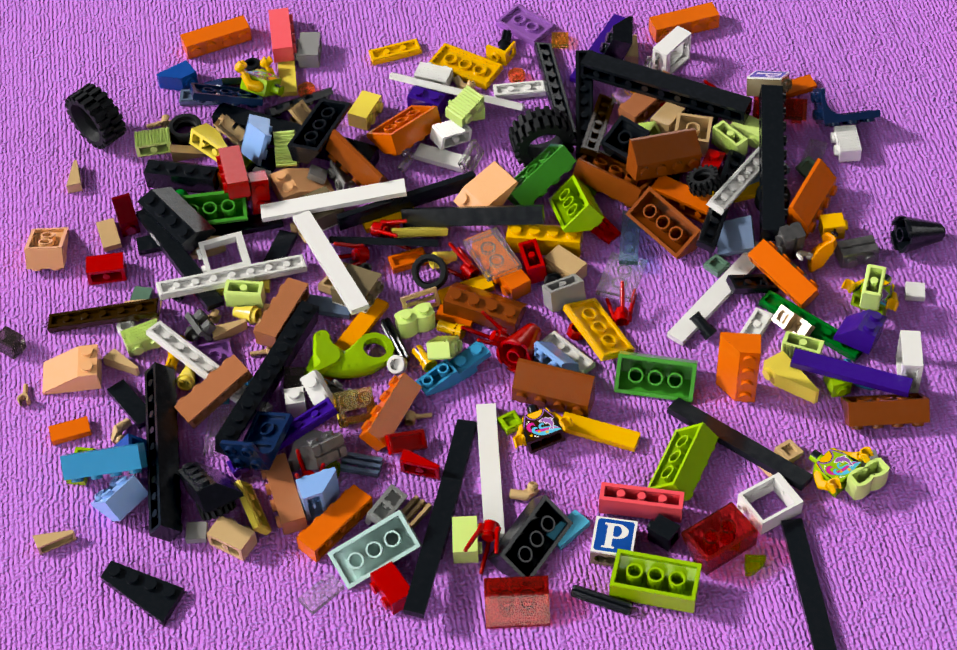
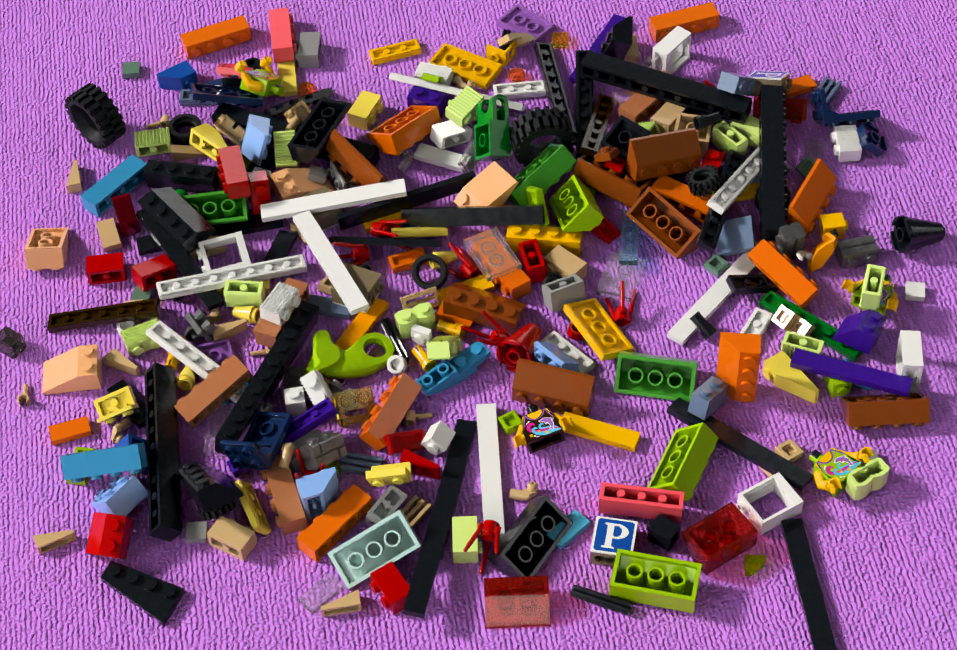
(109, 535): none -> red slope
(115, 404): none -> light yellow bracket
(117, 182): none -> dark azure brick
(131, 69): none -> sand green tile
(152, 271): none -> red brick
(227, 70): none -> coral plate
(280, 303): none -> white brick
(288, 451): none -> tan arm
(292, 119): none -> tan arm
(345, 604): none -> tan piece
(389, 474): none -> light yellow bracket
(421, 334): none -> white plate
(432, 78): none -> lime tile
(438, 438): none -> white brick
(492, 130): none -> green brick
(520, 38): none -> tan slope
(536, 197): none -> lime tile
(606, 154): none -> dark orange plate
(616, 164): none -> red tile
(704, 121): none -> black pin
(708, 397): none -> sand blue brick
(736, 83): none -> sand blue brick
(826, 81): none -> sand blue tile
(871, 140): none -> dark blue plate

